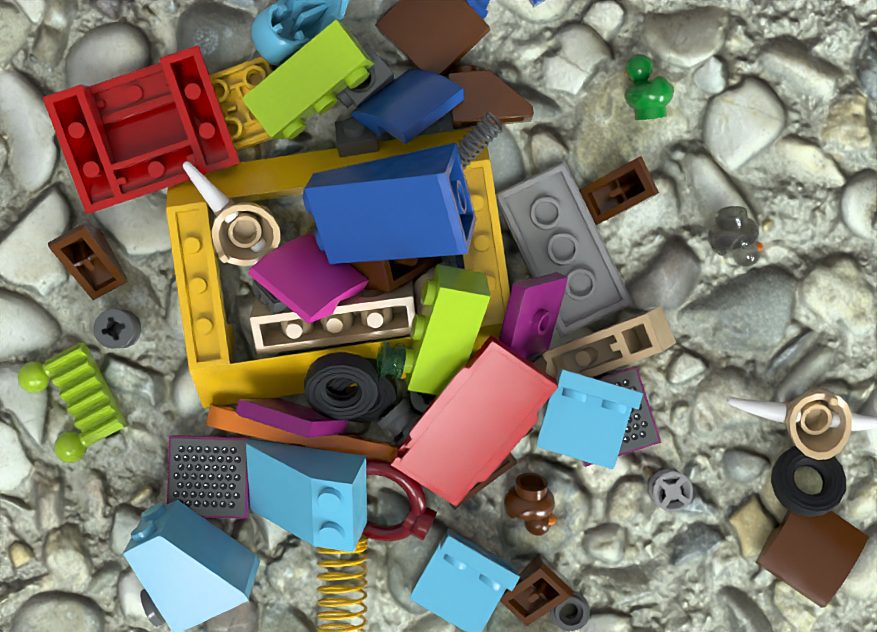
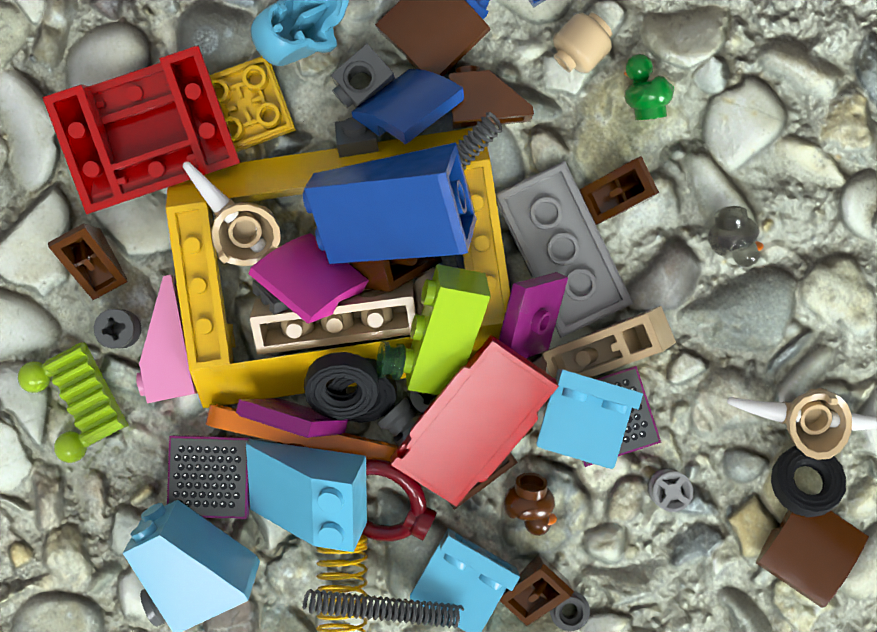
(164, 354): none -> bright pink slope
(309, 81): lime brick -> none
(389, 612): none -> dark grey piece
(582, 43): none -> tan head

